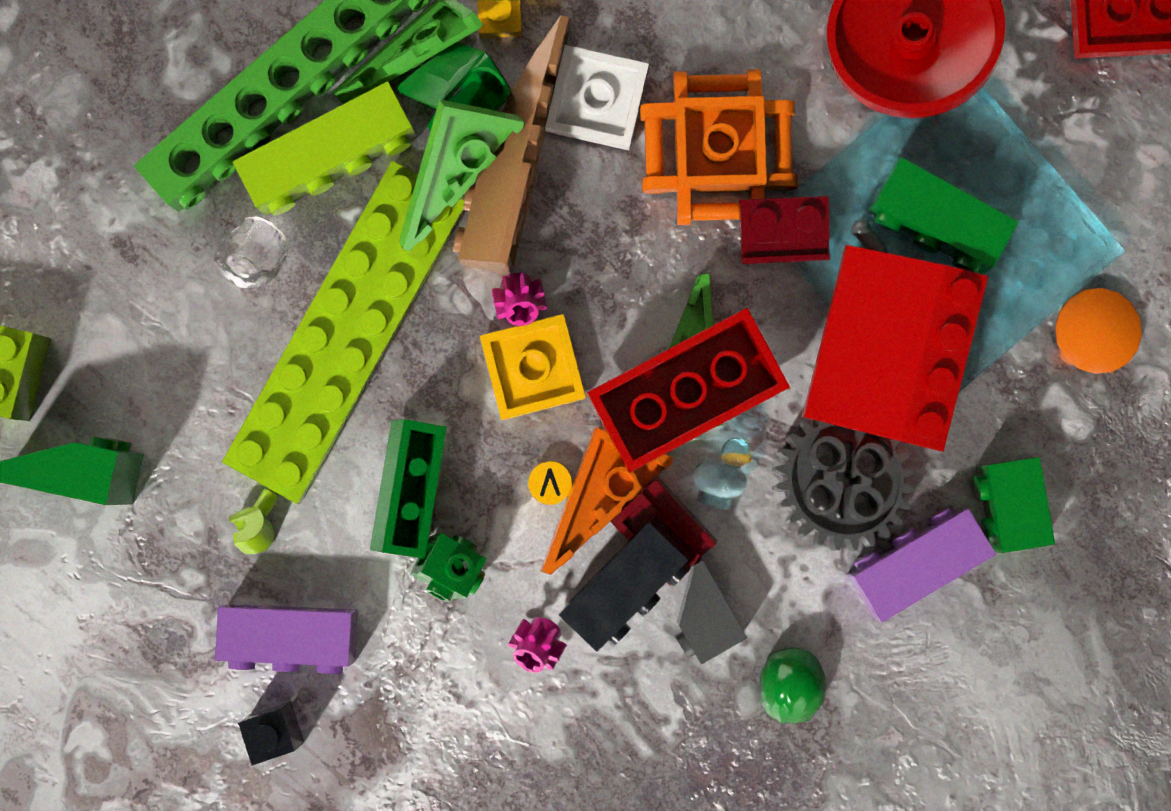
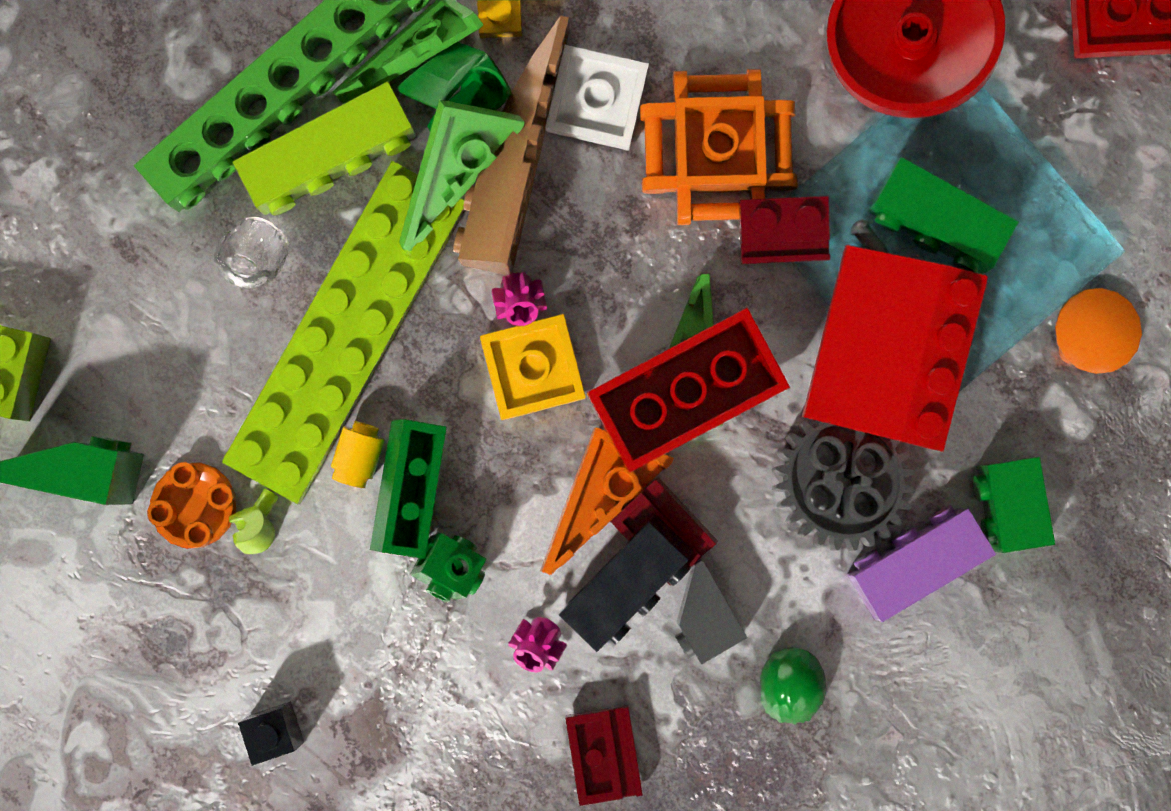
(192, 505): none -> orange dish
(286, 637): medium lavender brick -> none
(357, 454): none -> yellow brick
(550, 483): yellow tile -> none
(603, 755): none -> dark red plate
(723, 482): clear light blue animal -> none

